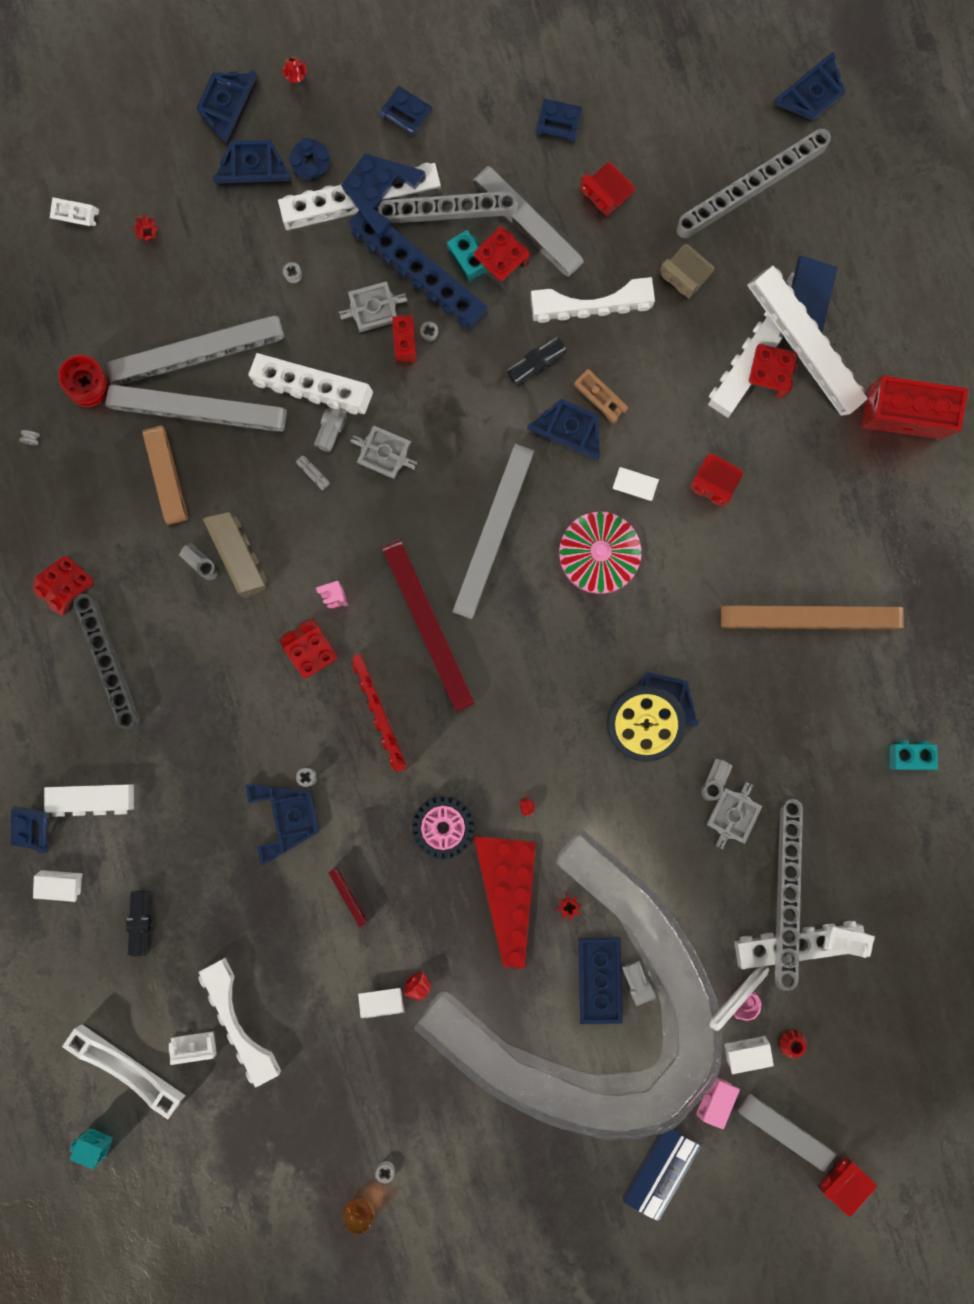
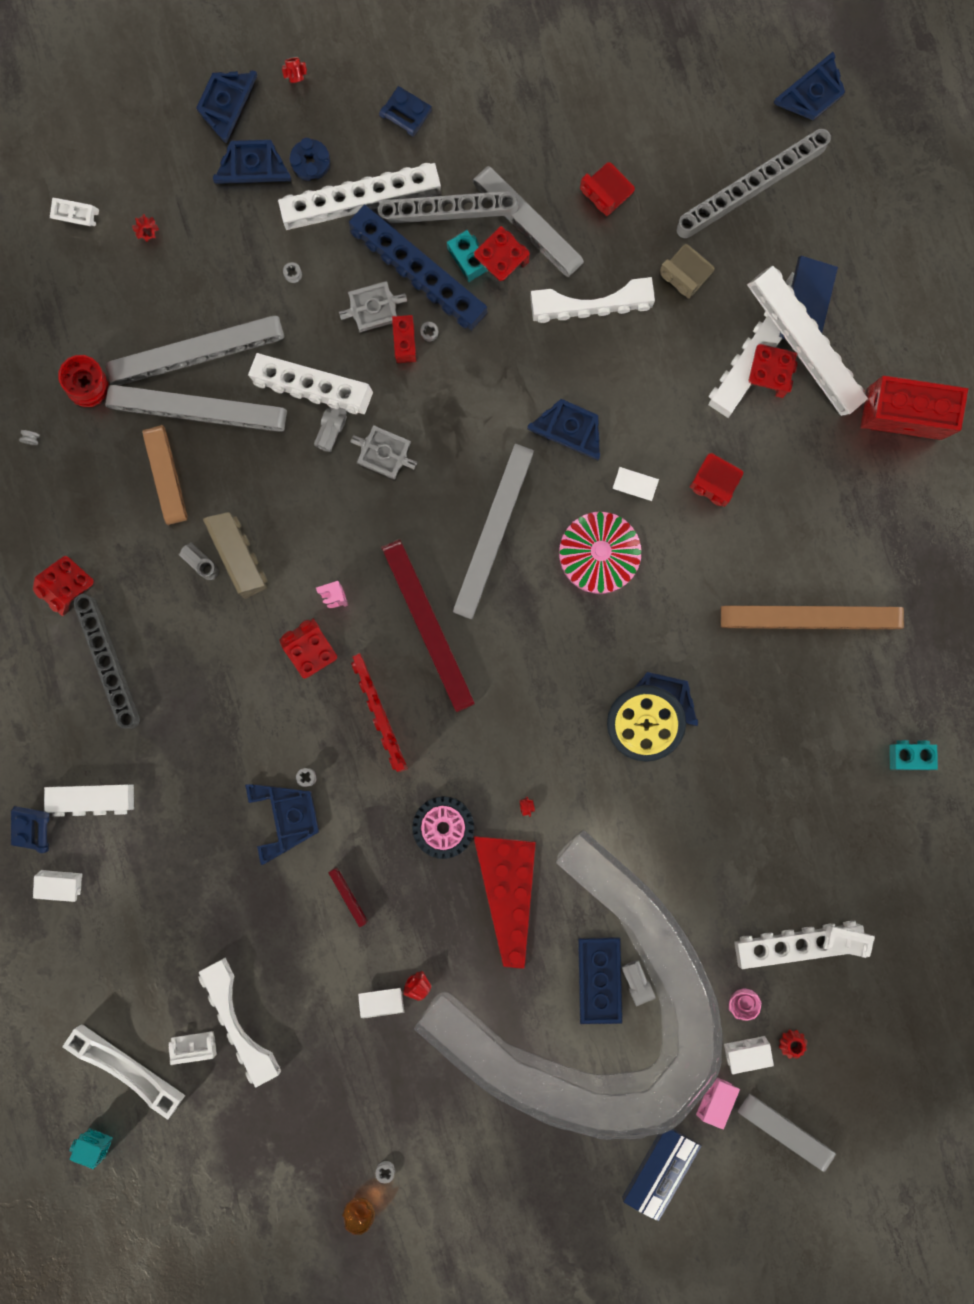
(138, 923): black piece -> none
(312, 472): light grey axle -> none
(370, 183): dark blue wing -> none
(536, 361): black piece -> none
(559, 114): dark blue plate -> none
(564, 904): red gear -> none
(600, 395): medium nougat plate -> none
(717, 778): light grey piece -> none
(734, 815): light grey plate -> none
(738, 998): white axle -> none
(786, 904): light grey beam -> none
(847, 1186): red bracket -> none

